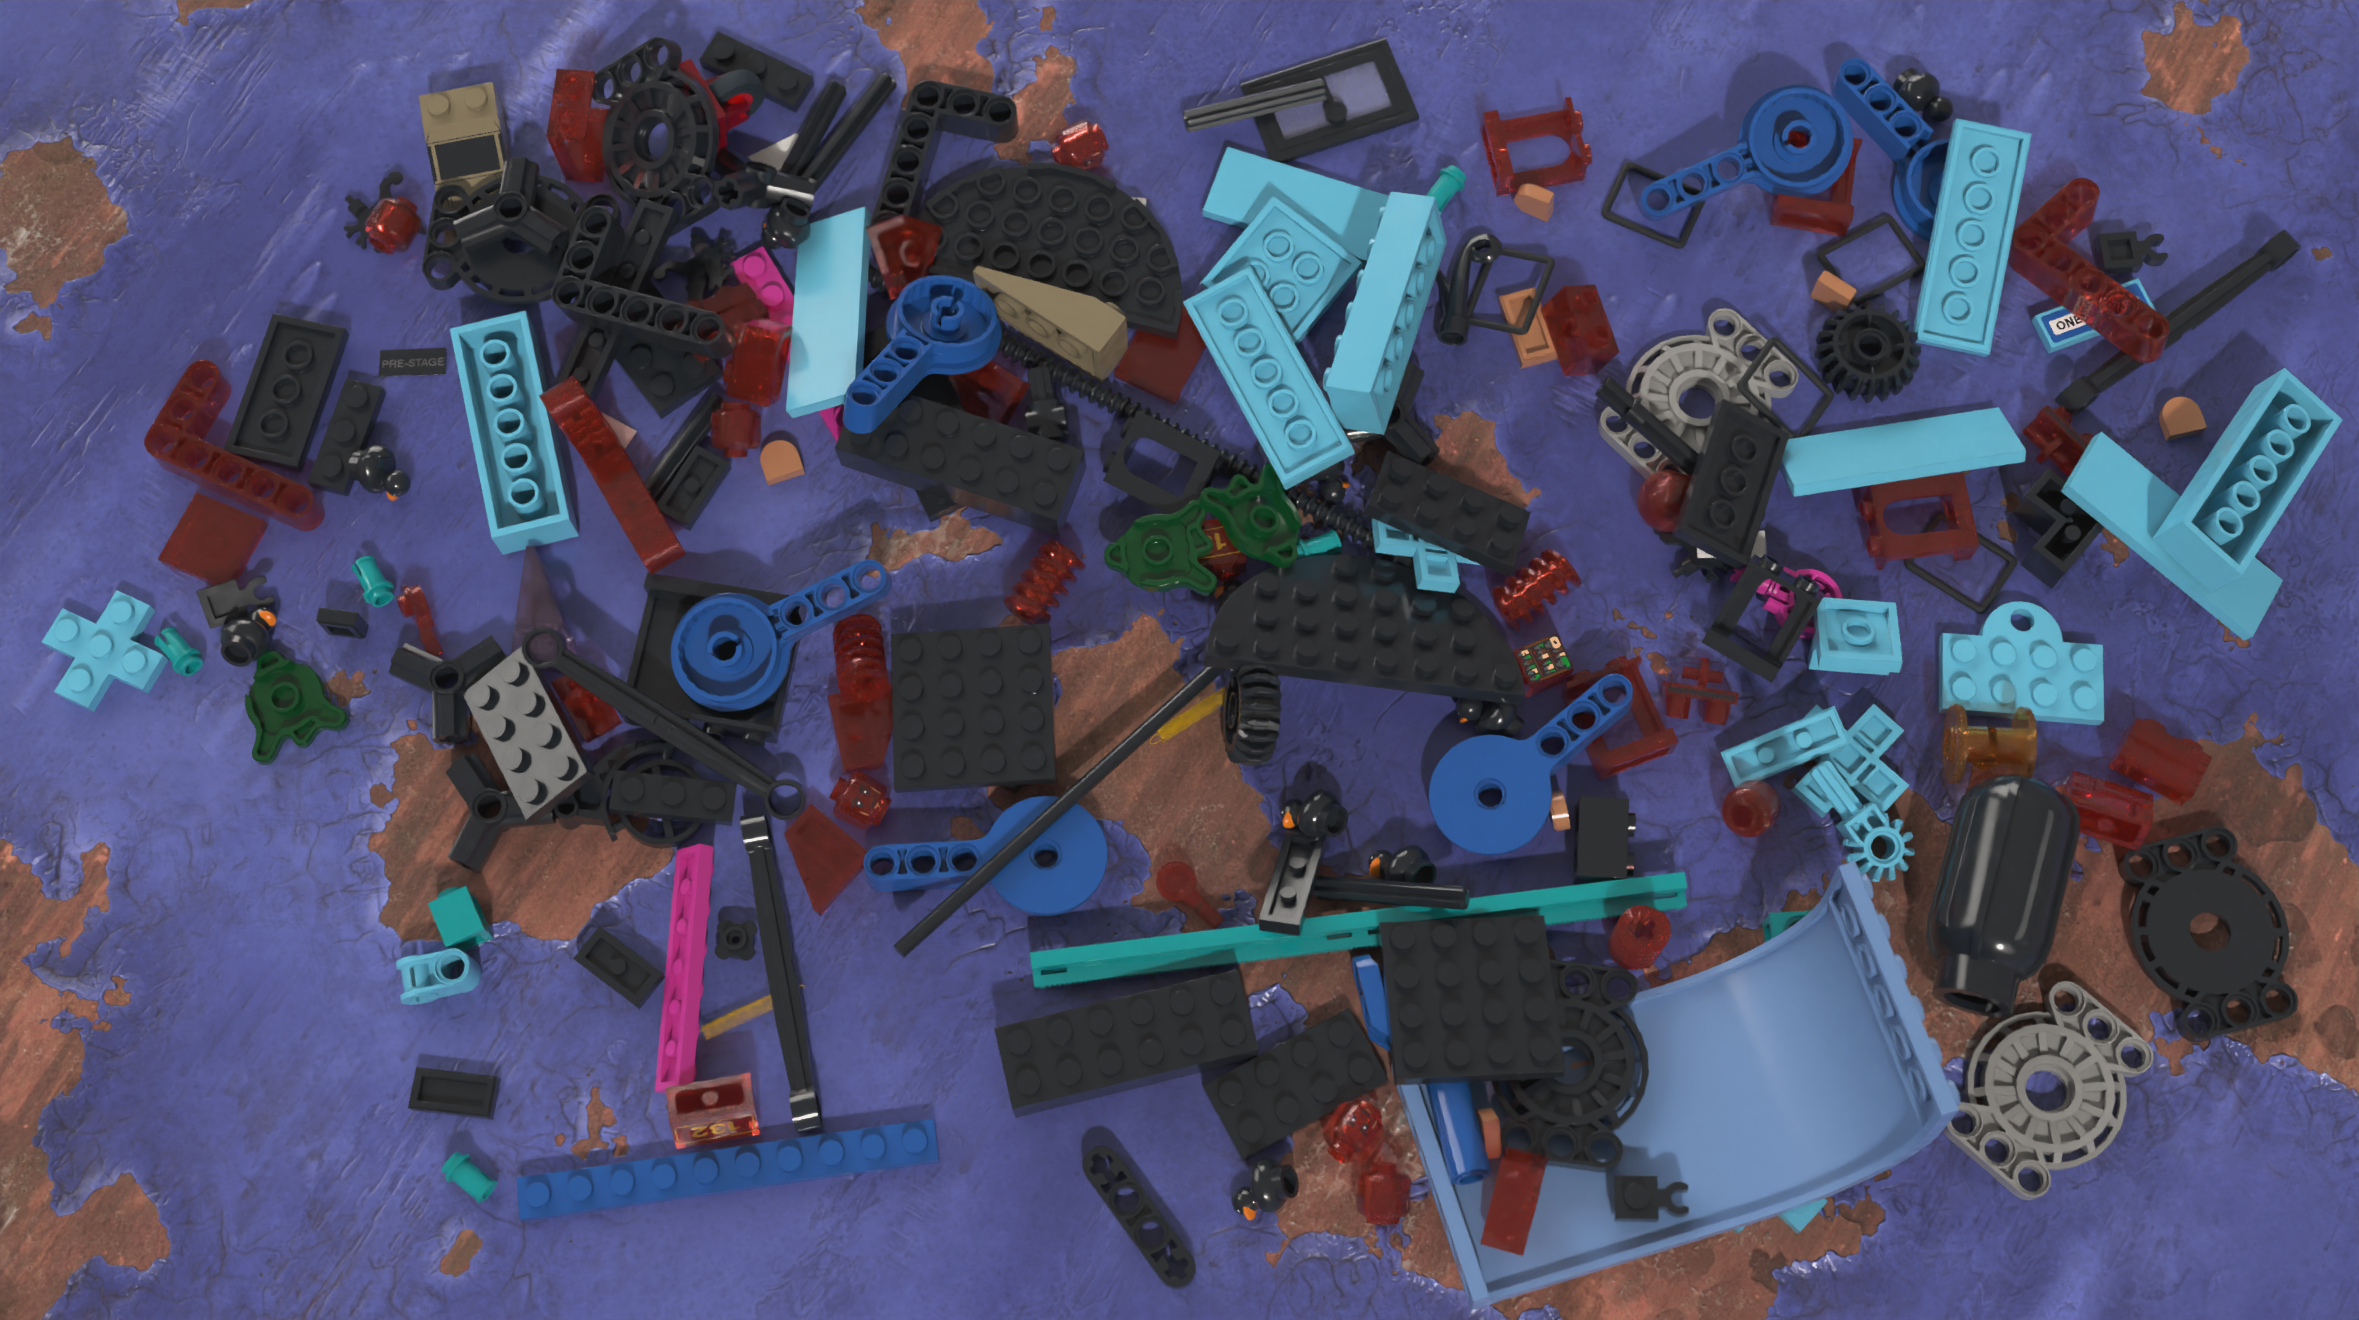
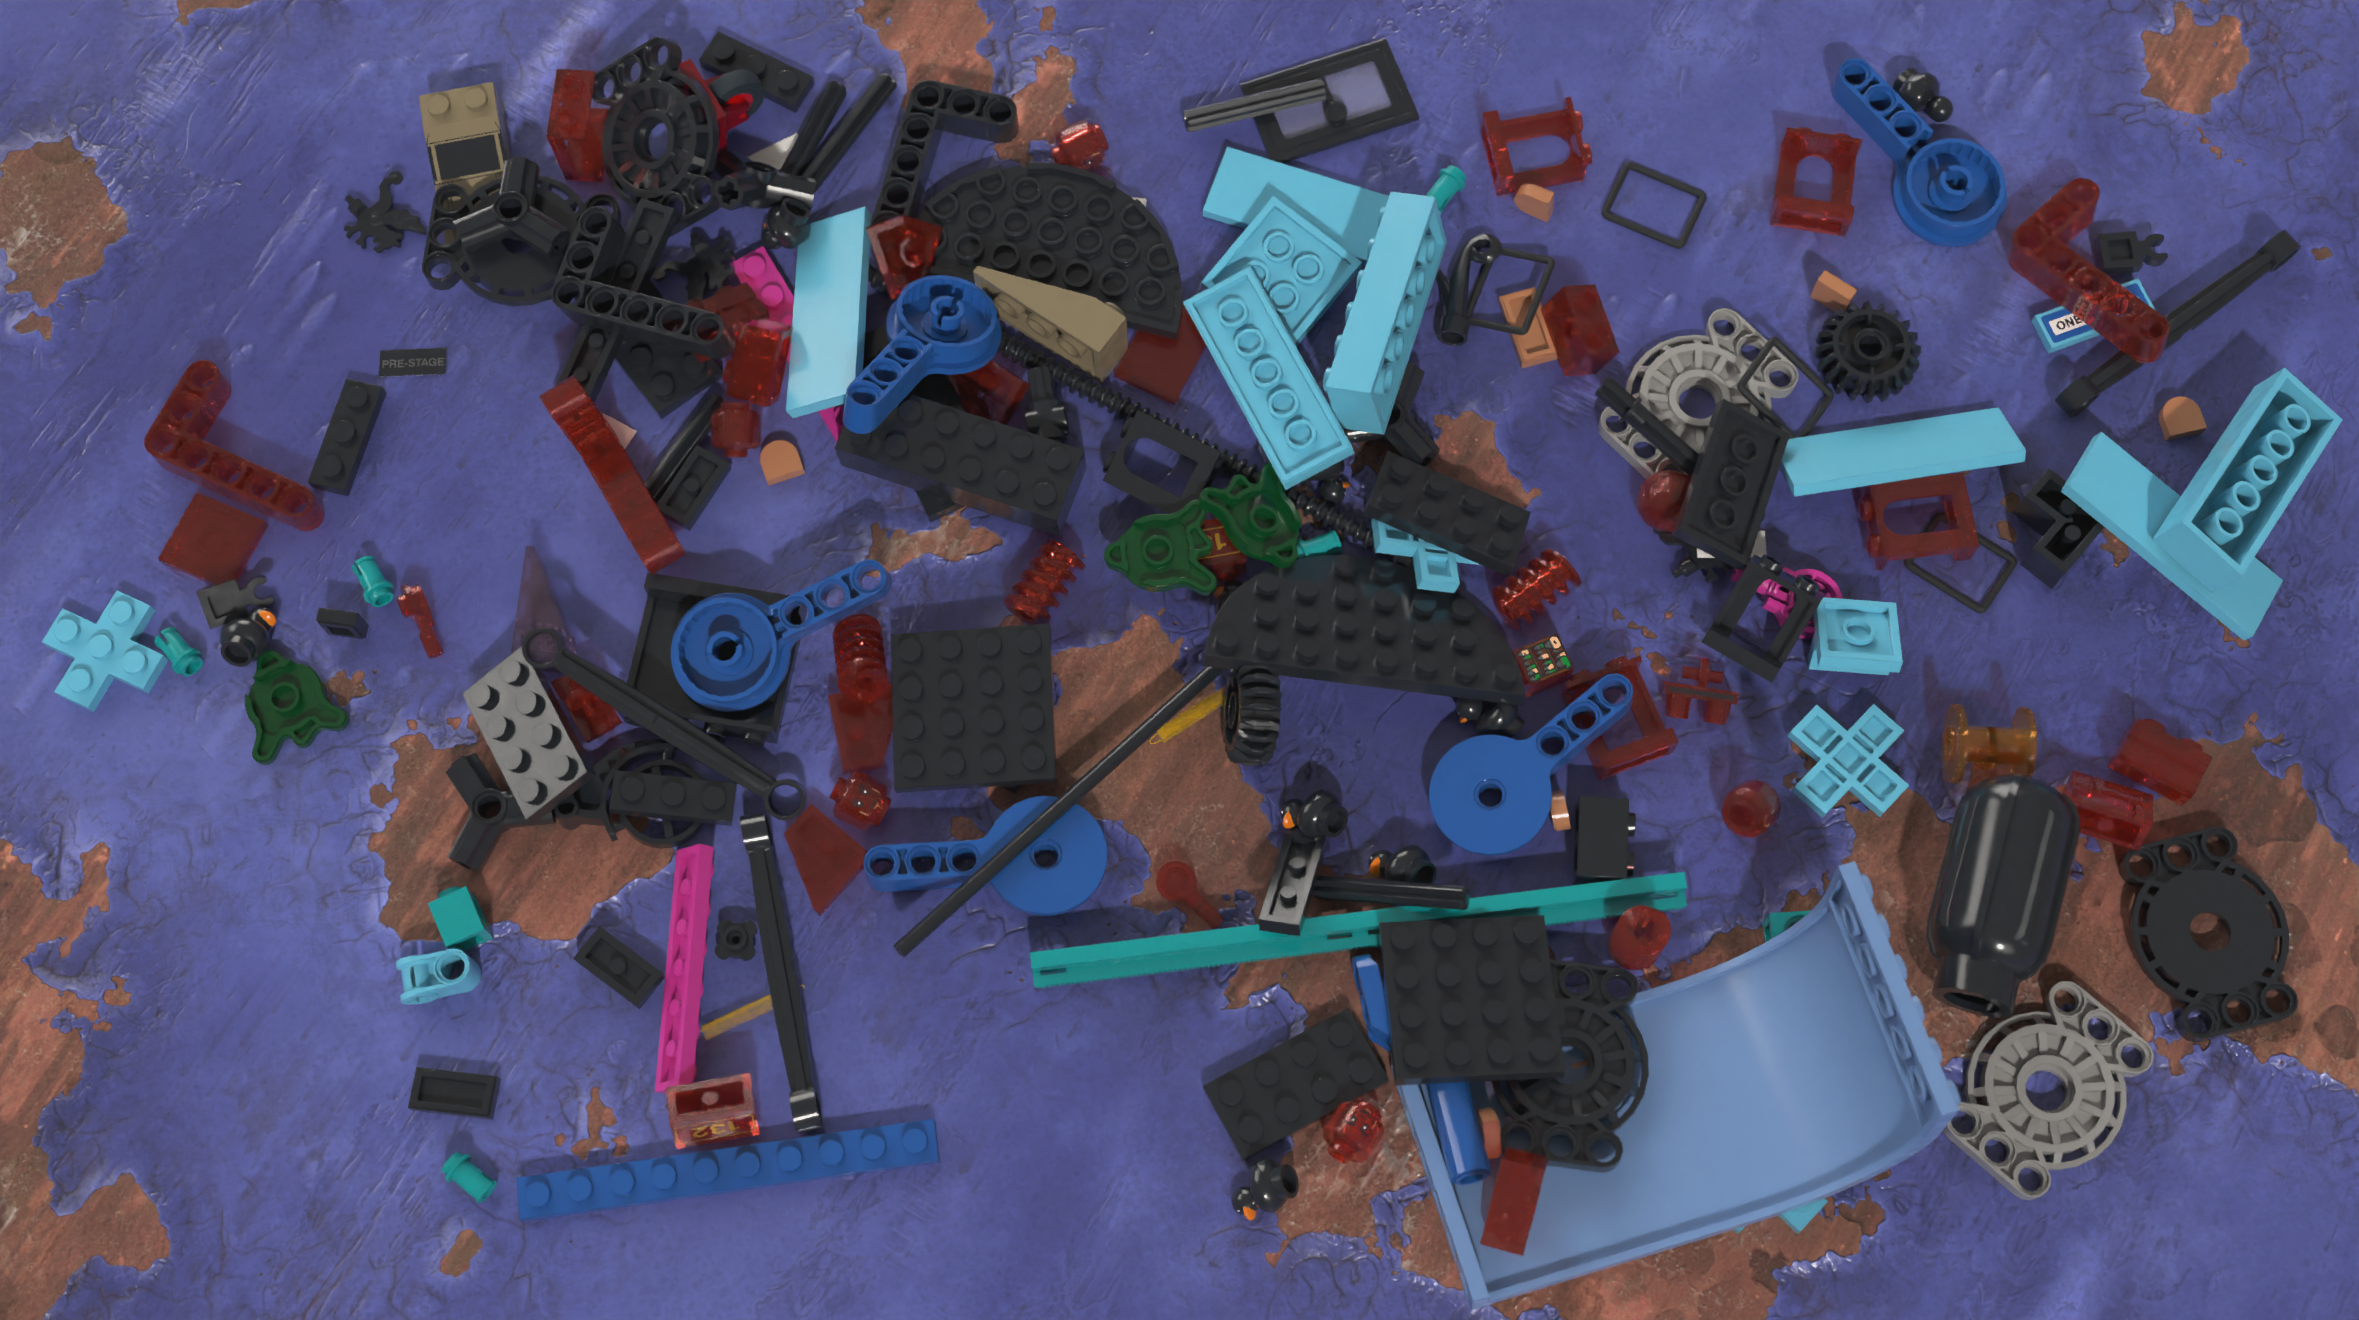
(287, 392): black plate -> none
(377, 471): black animal -> none
(393, 225): clear red head -> none
(430, 673): black piece -> none
(513, 433): medium azure brick -> none
(1126, 1043): black brick -> none
(1143, 1214): black beam -> none
(1383, 1194): clear red head -> none
(1640, 1199): black plate -> none
(1763, 152): blue beam -> none
(1786, 747): medium azure tile -> none
(1862, 231): black piece -> none
(1862, 825): medium azure gear -> none
(1971, 237): medium azure tile -> none
(2017, 669): medium azure plate -> none
(2057, 439): clear red hips -> none

